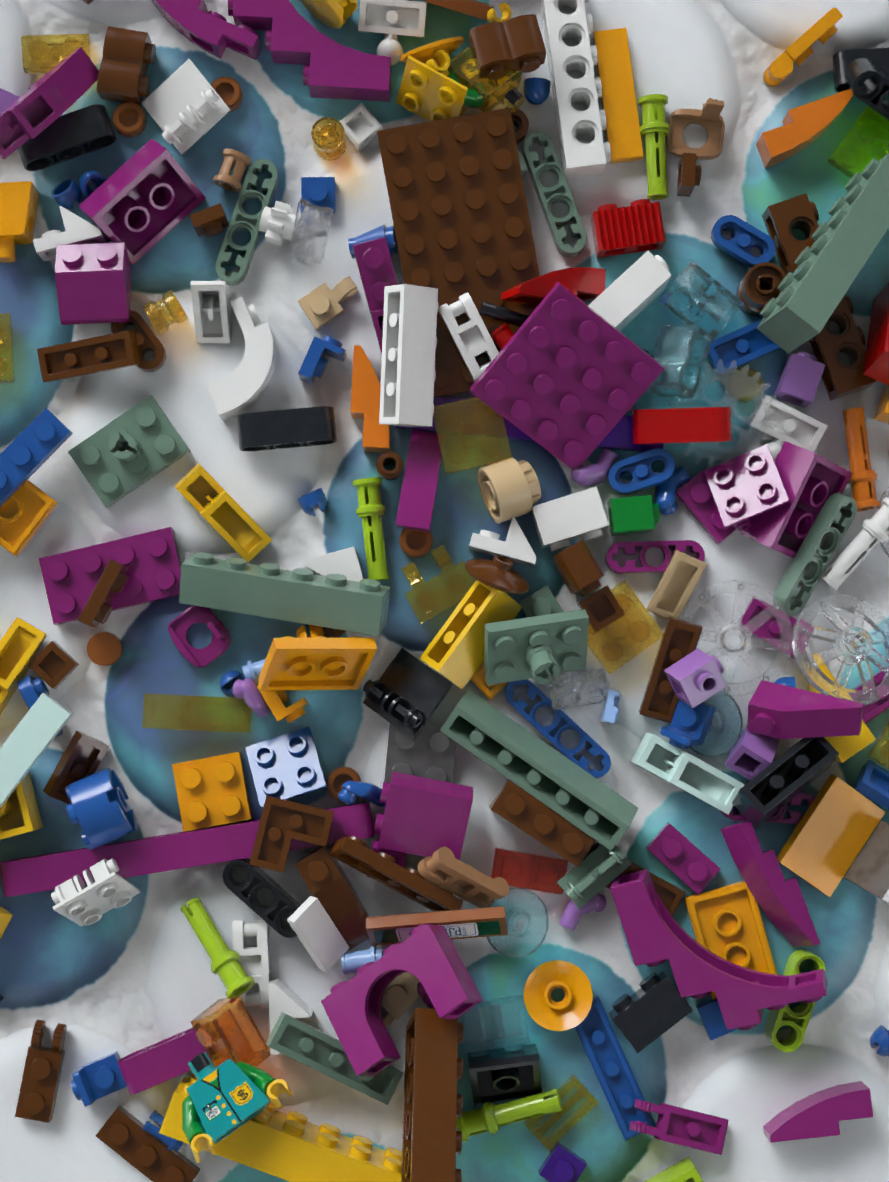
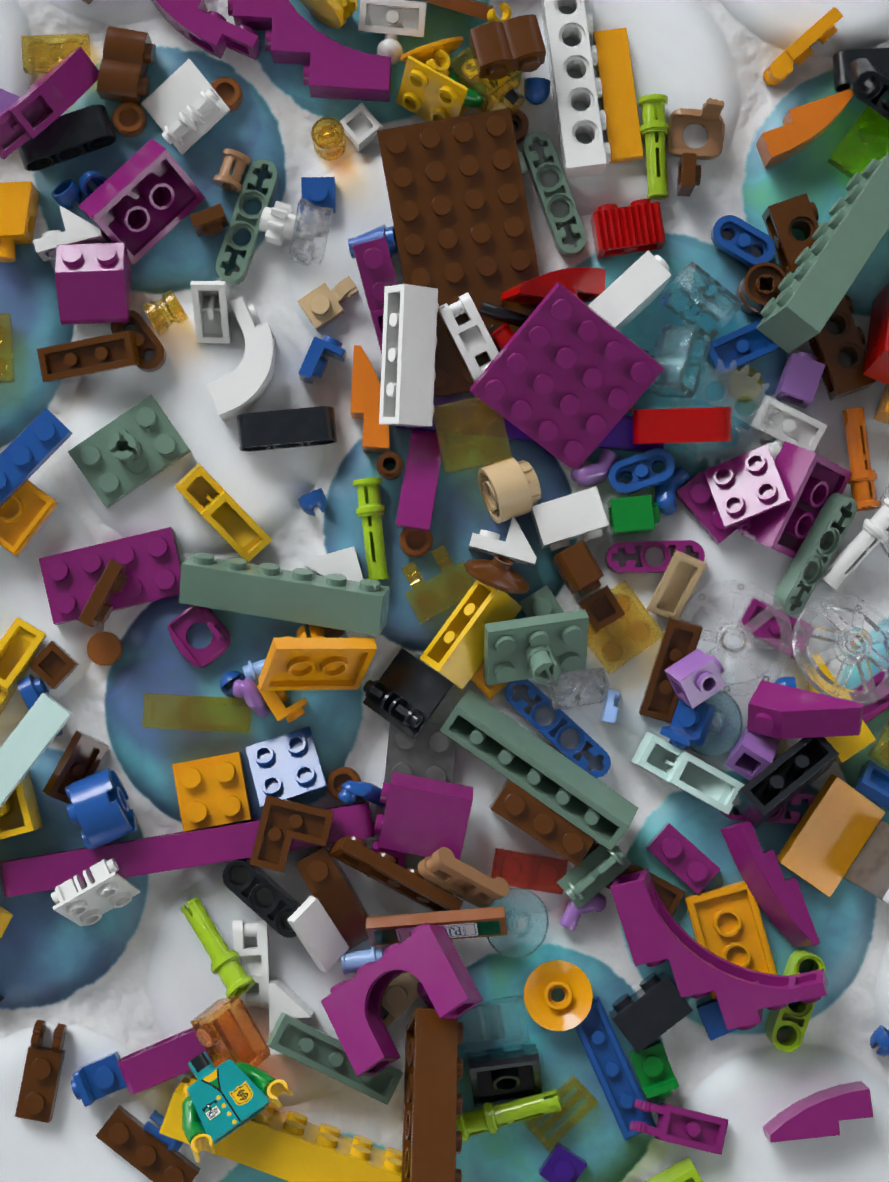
(654, 1071): none -> green bracket

